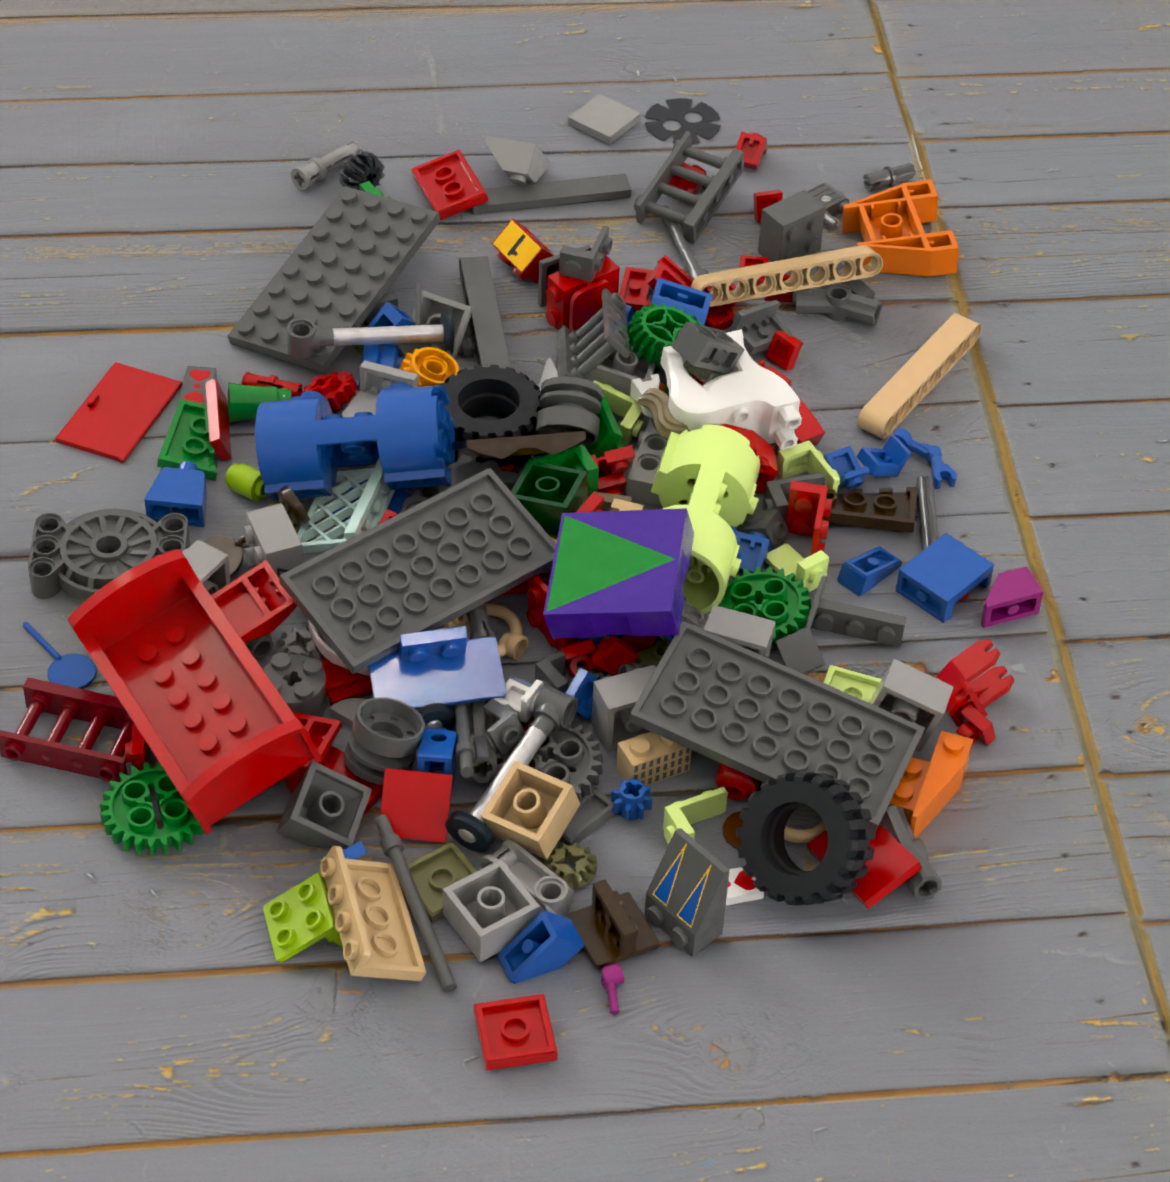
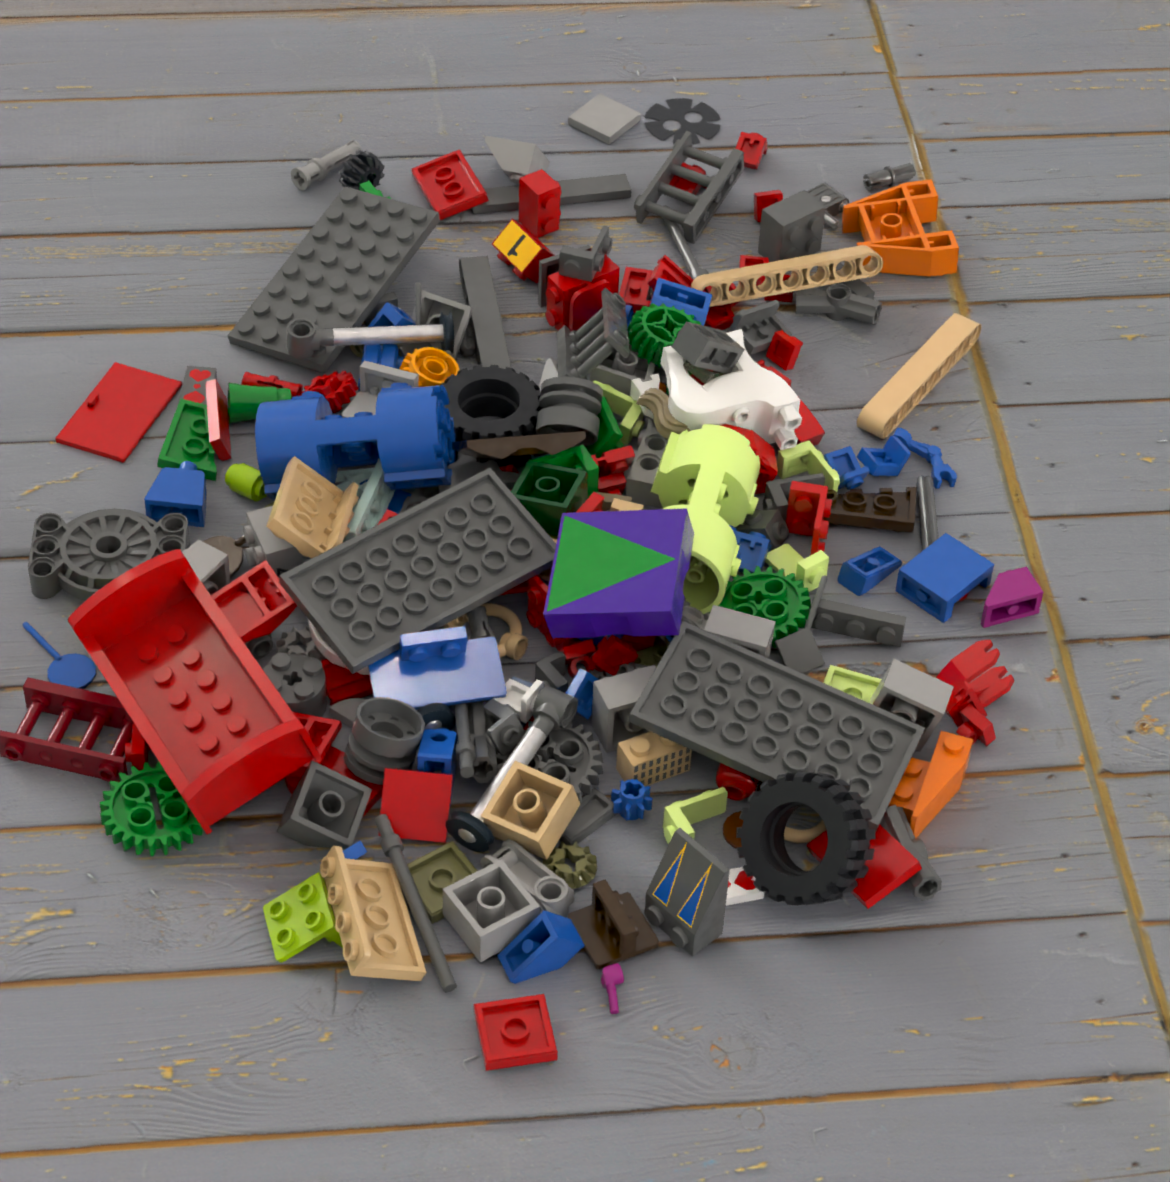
(311, 510): none -> tan bracket
(539, 203): none -> red brick

